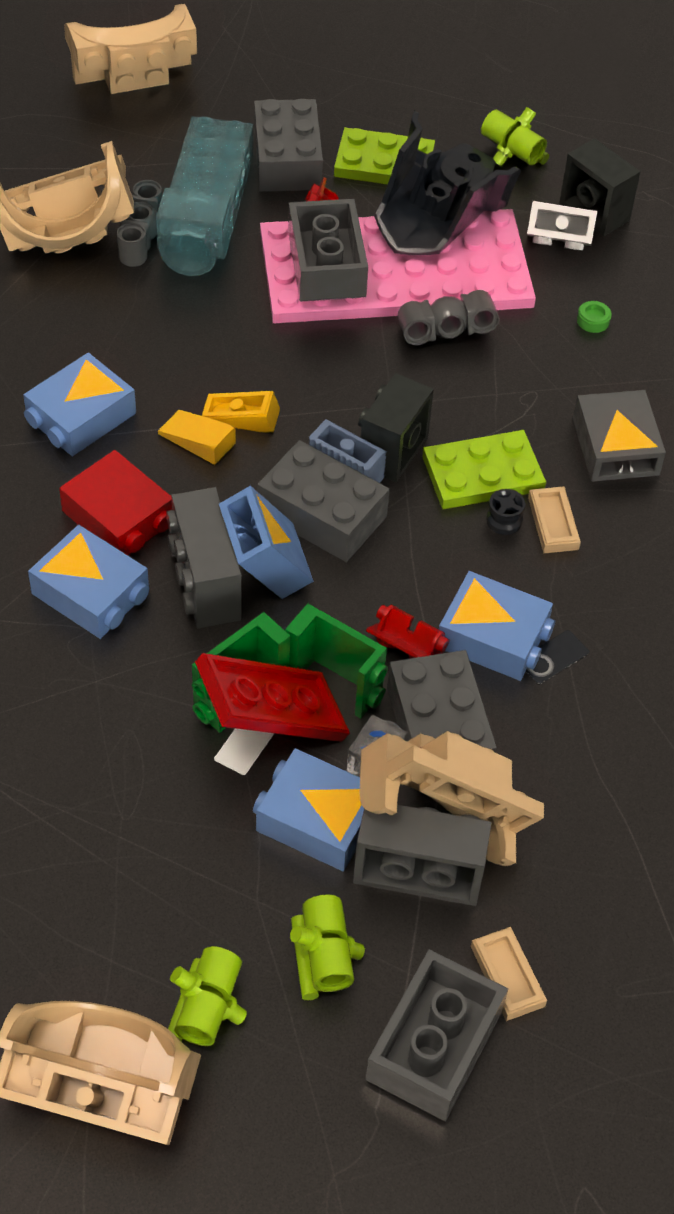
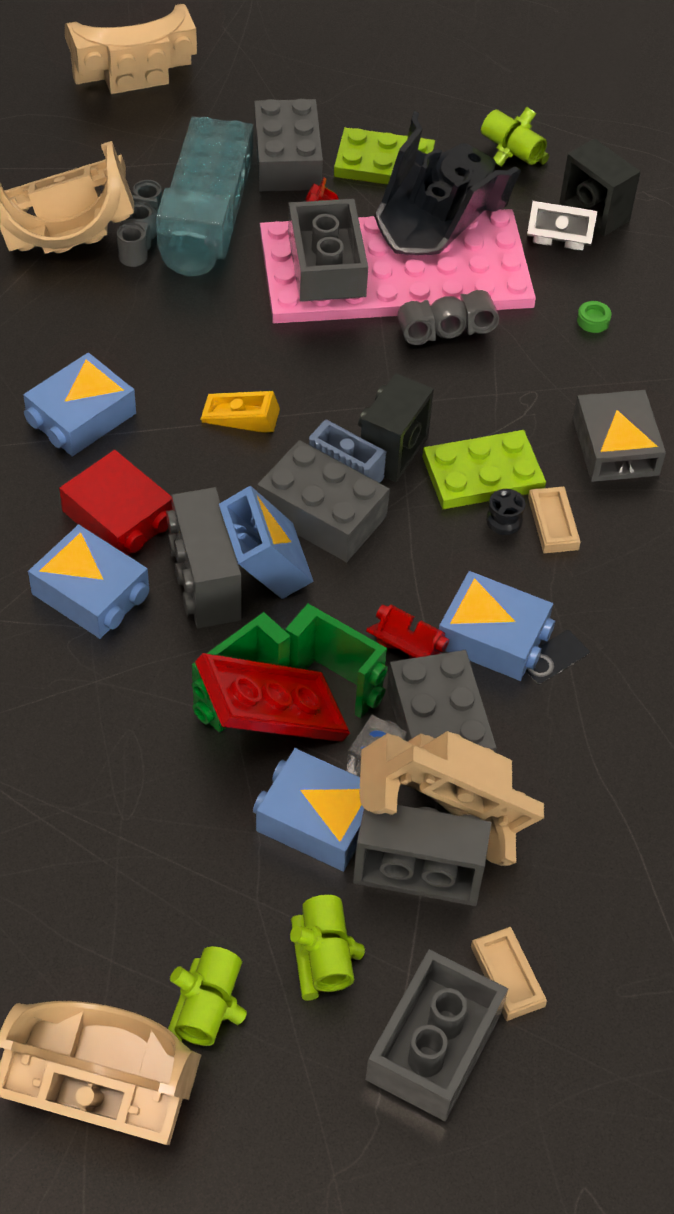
(199, 435): yellow slope -> none
(242, 749): white sticker -> none

